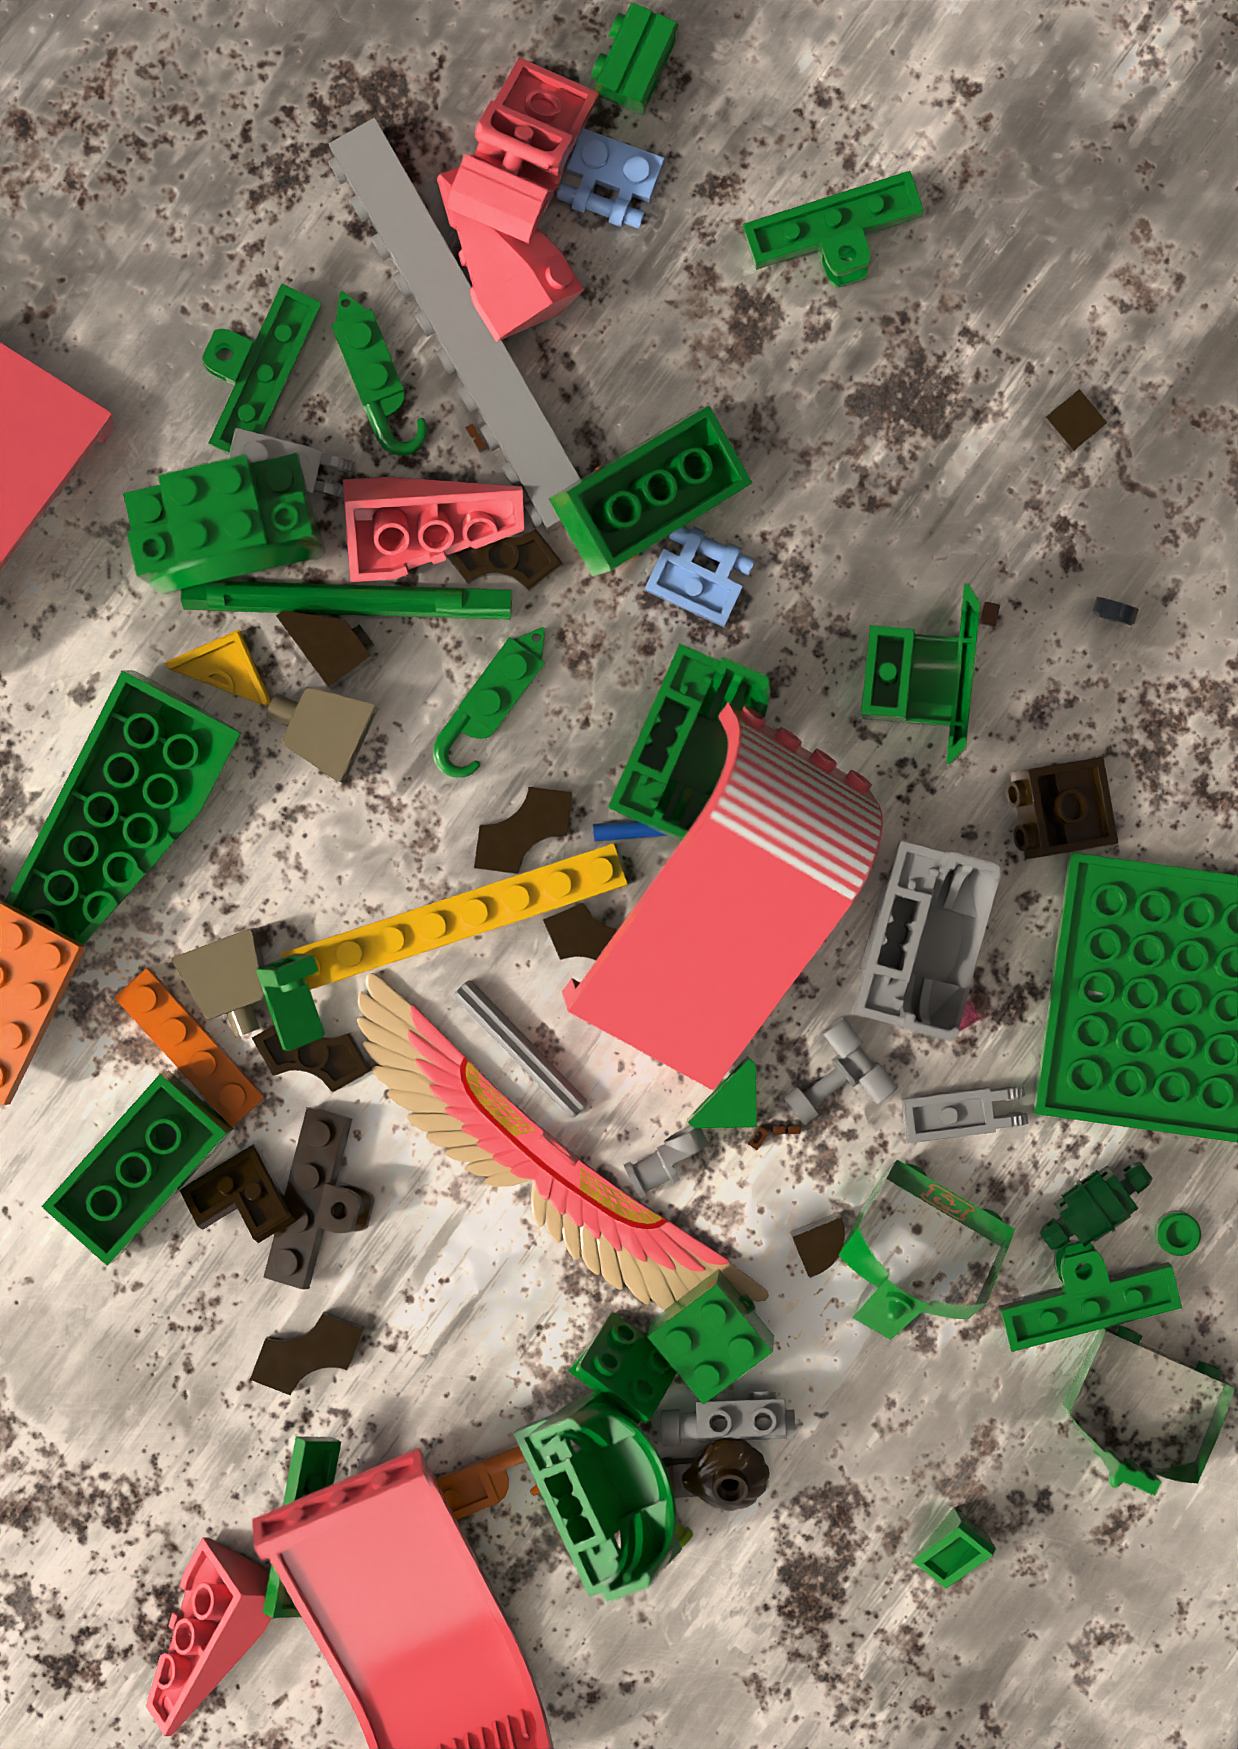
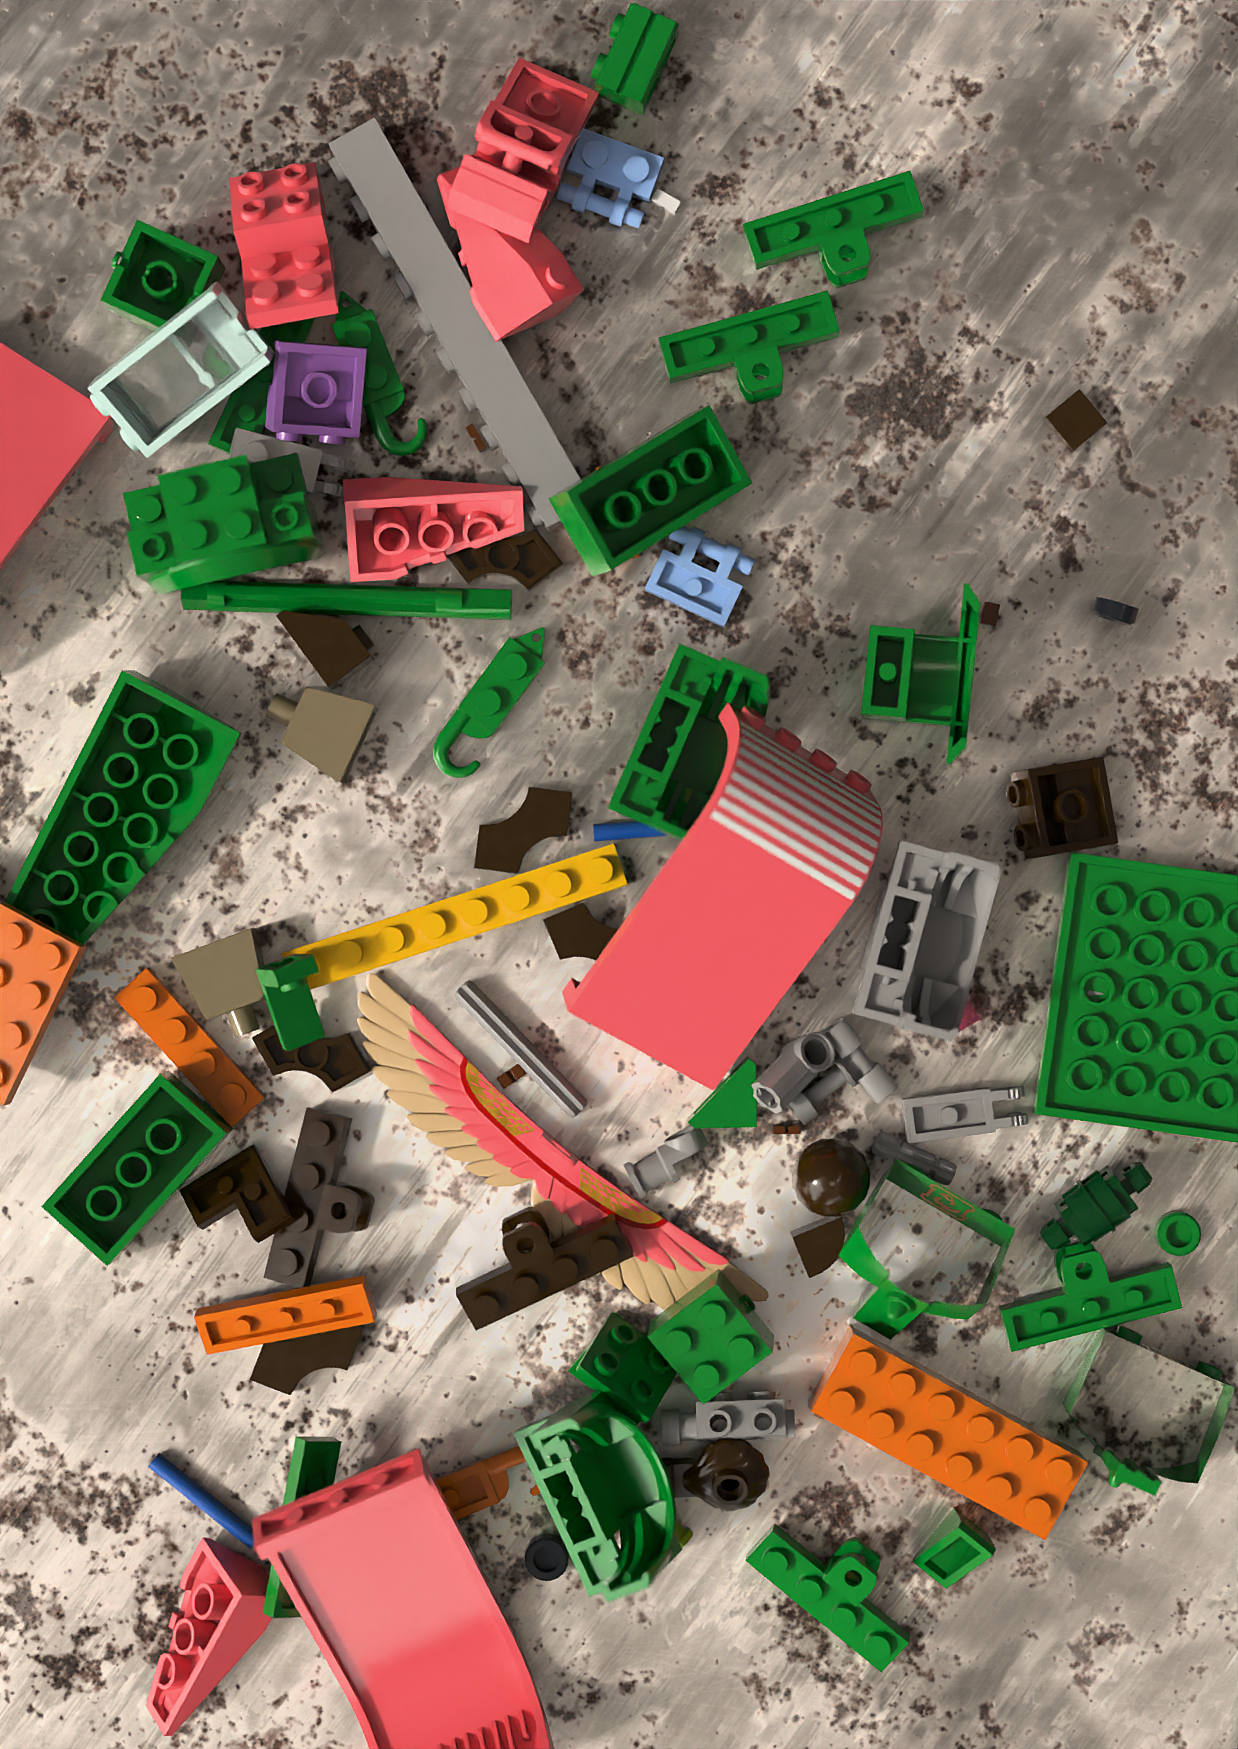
(158, 276): none -> green brick
(180, 371): none -> door
(203, 1499): none -> blue bar
(225, 665): yellow tile -> none
(283, 245): none -> coral piece
(285, 1315): none -> orange plate
(316, 391): none -> medium lavender plate
(511, 1076): none -> reddish brown piece
(540, 1265): none -> dark brown plate
(546, 1557): none -> black tile
(668, 202): none -> white piece
(751, 344): none -> green plate
(758, 1137): reddish brown piece -> none
(792, 1070): none -> light grey piece
(831, 1177): none -> dark brown piece
(833, 1591): none -> green plate
(888, 1147): none -> light grey axle
(947, 1432): none -> orange brick

